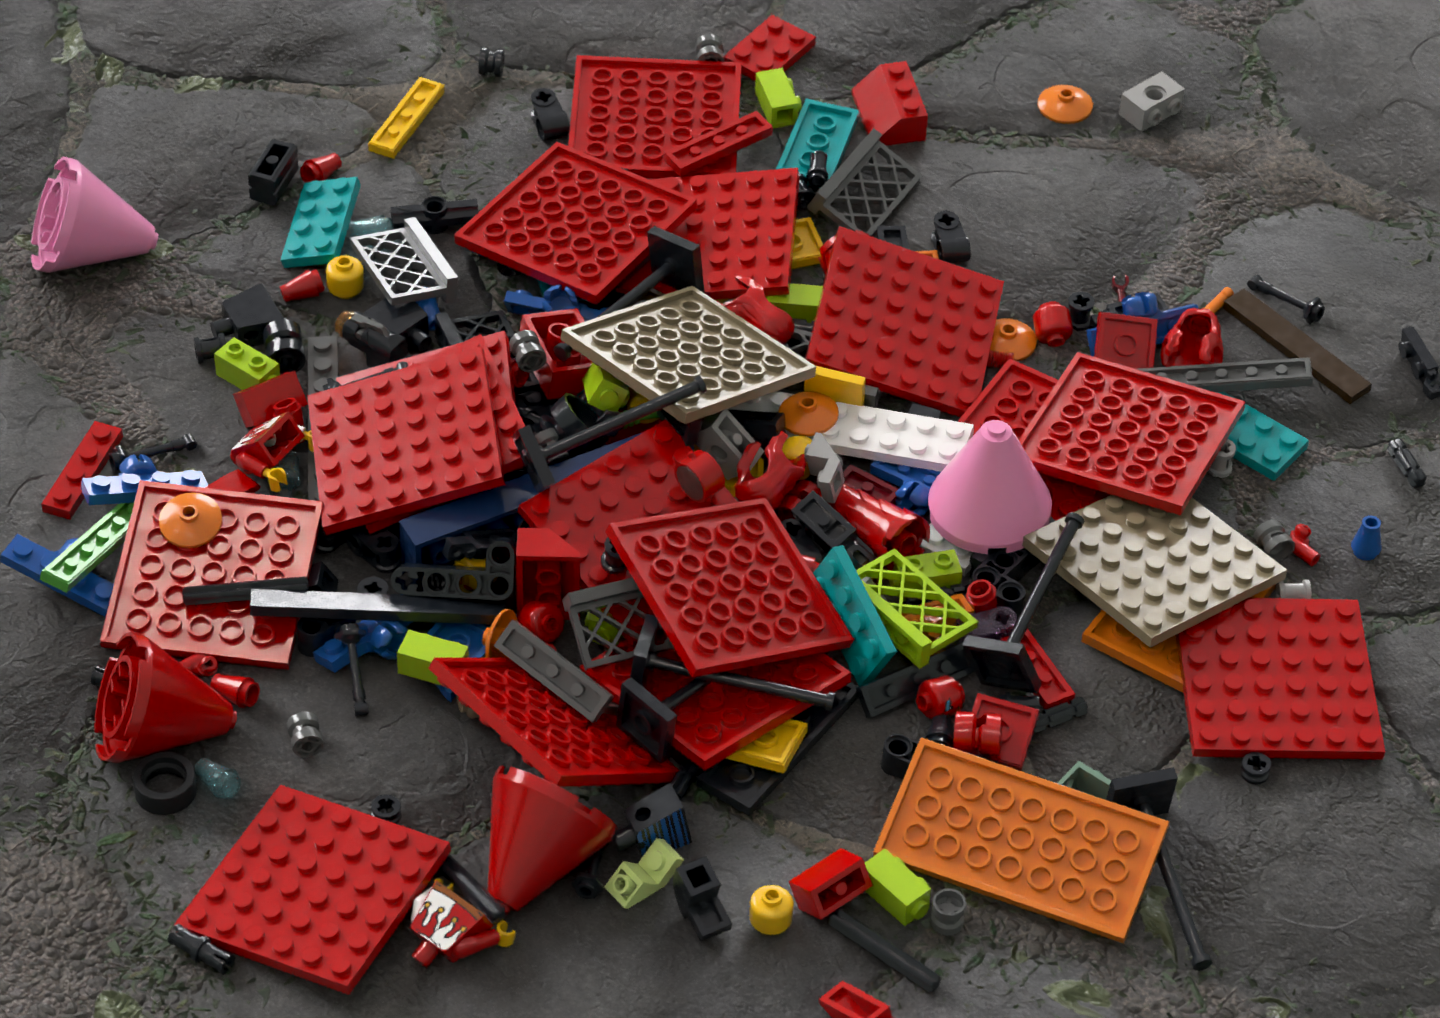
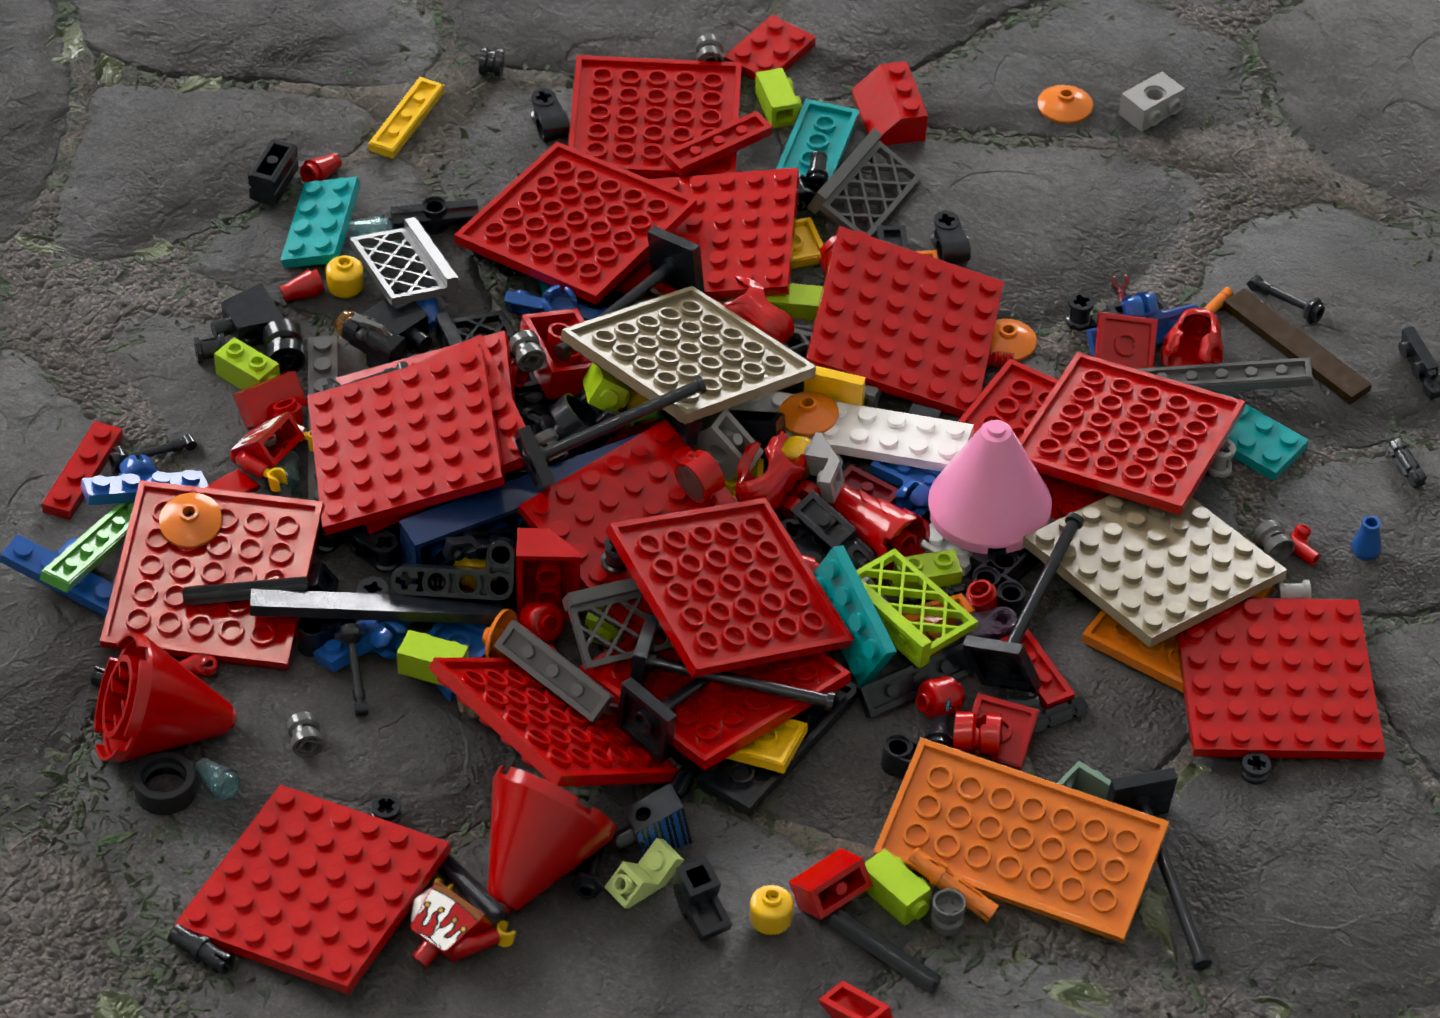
(85, 222): bright pink cone -> none
(237, 689): red cone -> none
(943, 878): none -> orange pin
(1052, 324): red head -> none

